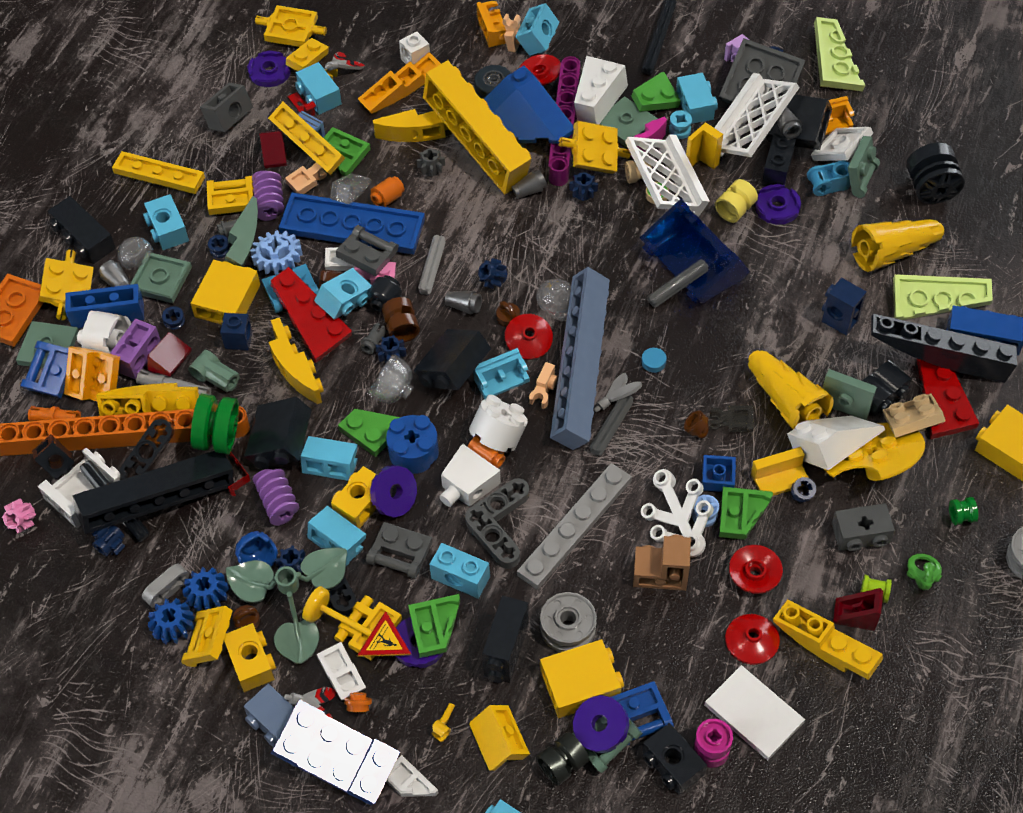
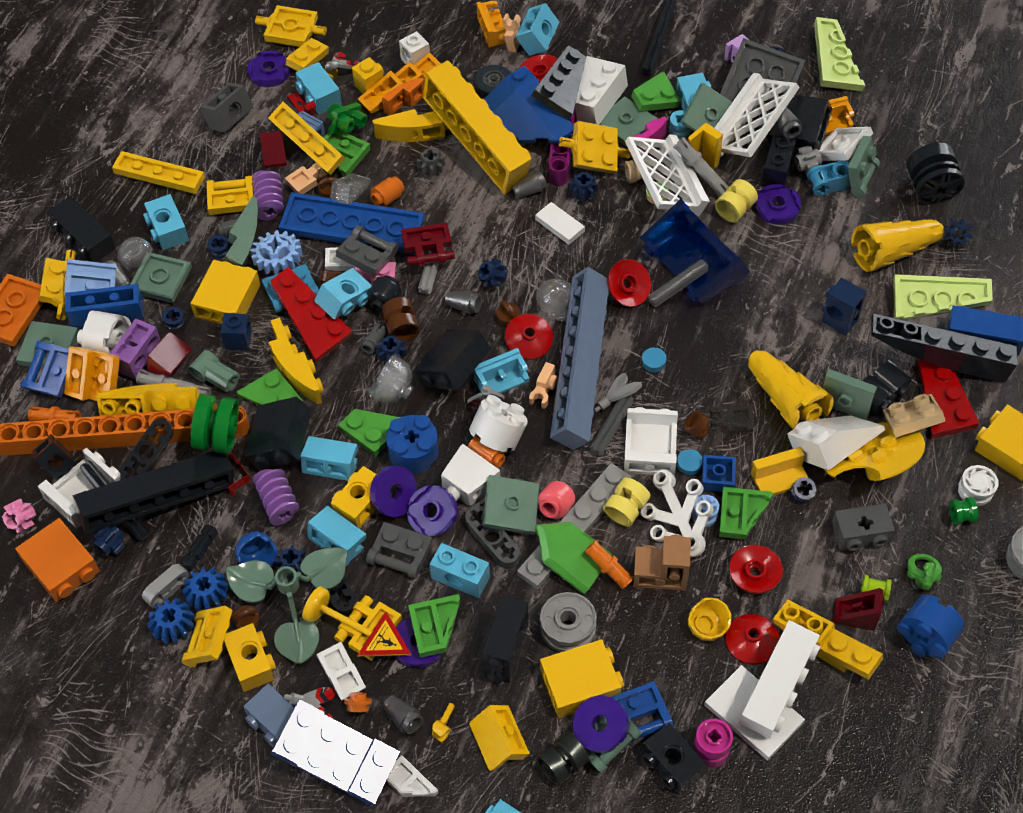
(57, 560): none -> orange brick
(88, 275): none -> light blue plate
(198, 547): none -> black axle
(268, 389): none -> bright green wing
(325, 186): none -> reddish brown tile
(346, 117): none -> green hips
(366, 74): none -> yellow brick
(405, 716): none -> flat silver cone
(406, 93): none -> orange slope
(427, 238): none -> dark red plate
(446, 510): none -> dark purple tile
(485, 391): none -> light grey piece
(511, 504): none -> sand green plate
(556, 500): none -> coral head
(560, 223): none -> white tile
(562, 83): none -> wing
(564, 553): none -> bright green tile
(608, 564): none -> orange pin
(628, 500): none -> light yellow wheel
(637, 279): none -> red dish
(650, 440): none -> white panel
(689, 462): none -> dark azure tile
(700, 166): none -> light grey pin
(705, 107): none -> sand green plate
(709, 619): none -> yellow hair
(779, 679): none -> white wedge
(807, 159): none -> light grey gear
(931, 627): none -> blue brick
(955, 238): none -> dark blue gear
(978, 484): none -> white wheel

